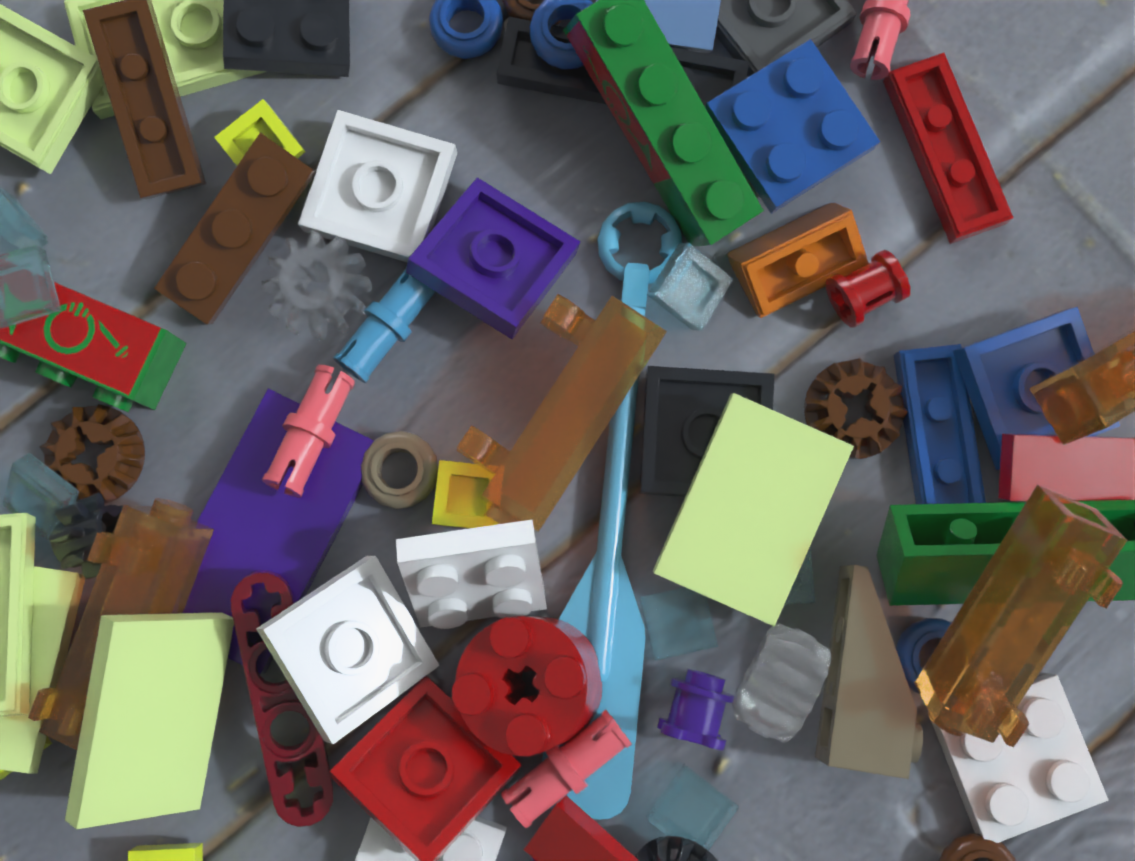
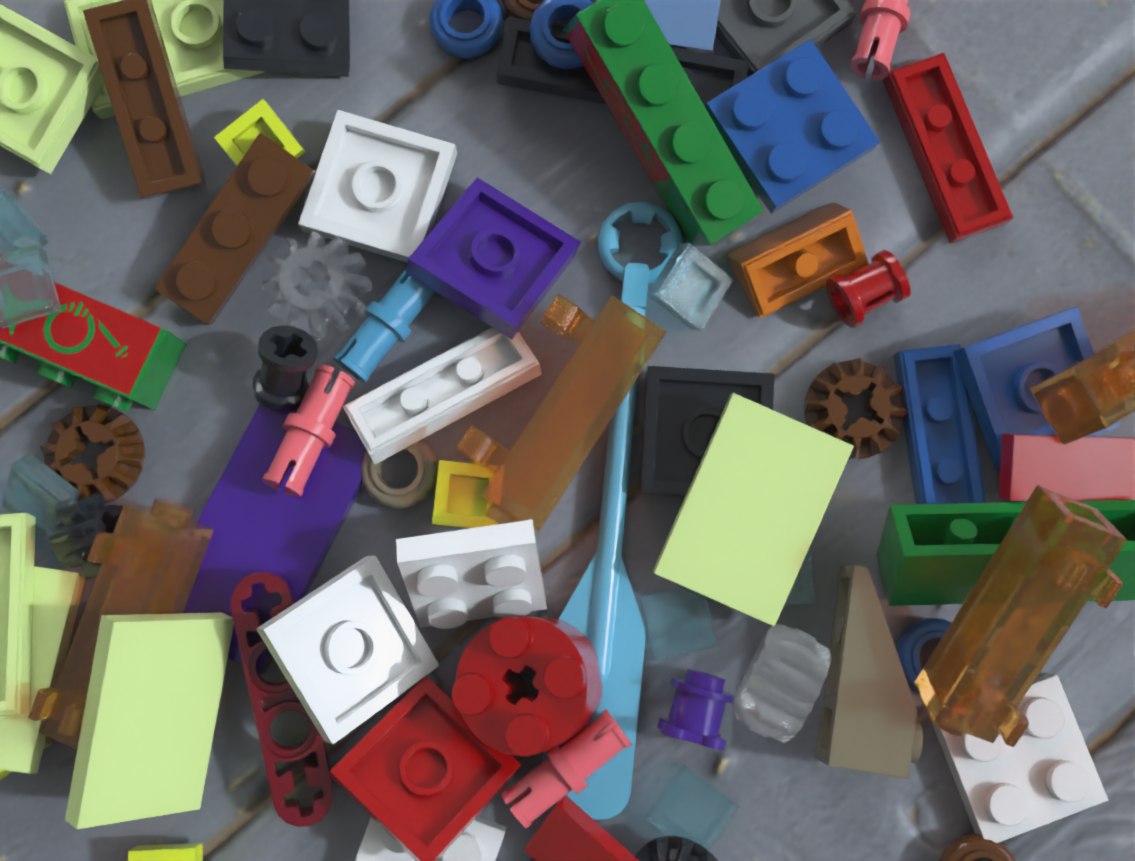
(285, 361): none -> black bush
(440, 392): none -> white tile

